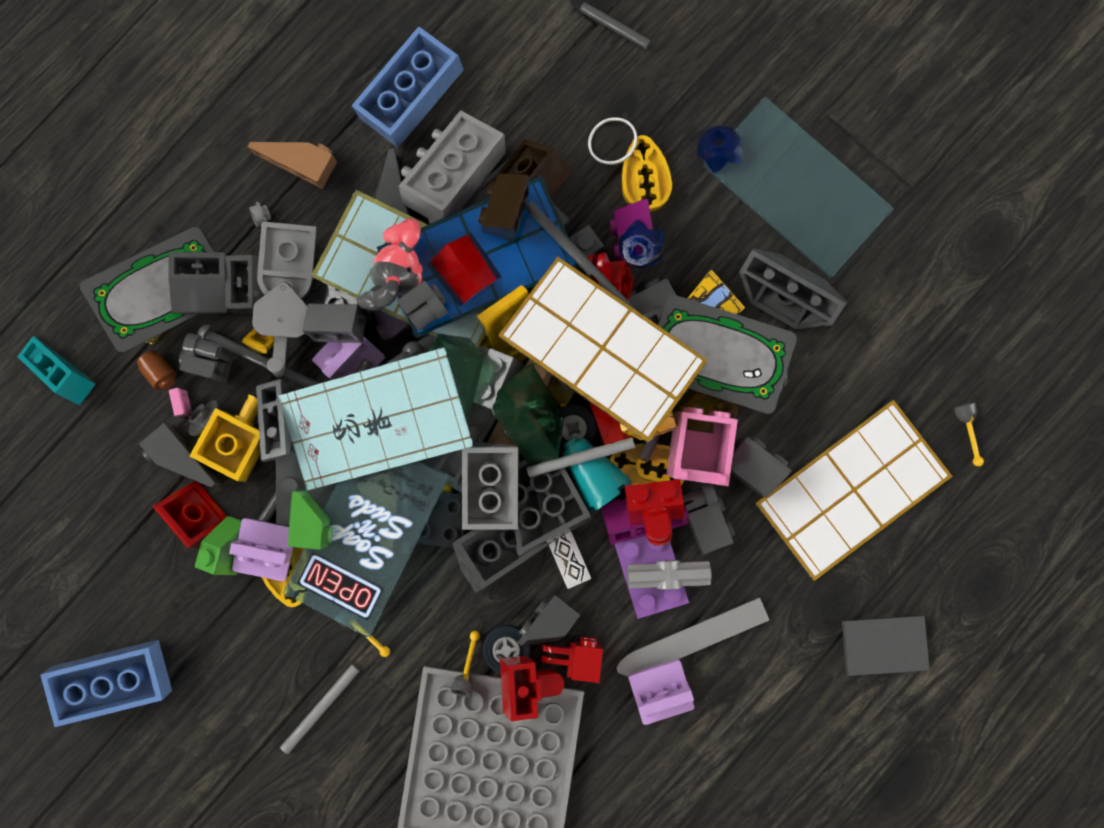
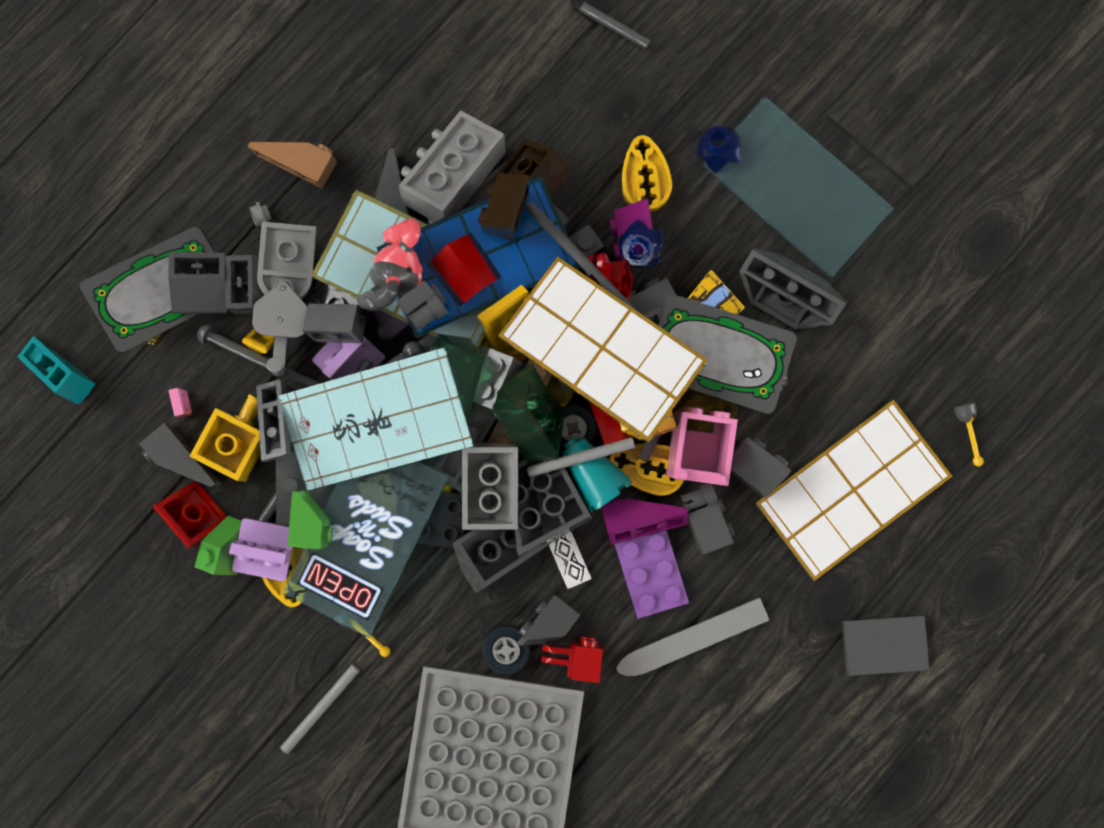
(106, 683): medium blue brick -> none
(156, 370): dark orange brick -> none
(200, 417): dark grey piece -> none
(204, 359): dark grey hinge -> none
(408, 87): medium blue brick -> none
(463, 684): hinge -> none
(525, 686): red brick -> none
(626, 156): white piece -> none
(655, 506): red brick -> none
(661, 691): lavender bracket -> none
(669, 574): light grey piece -> none

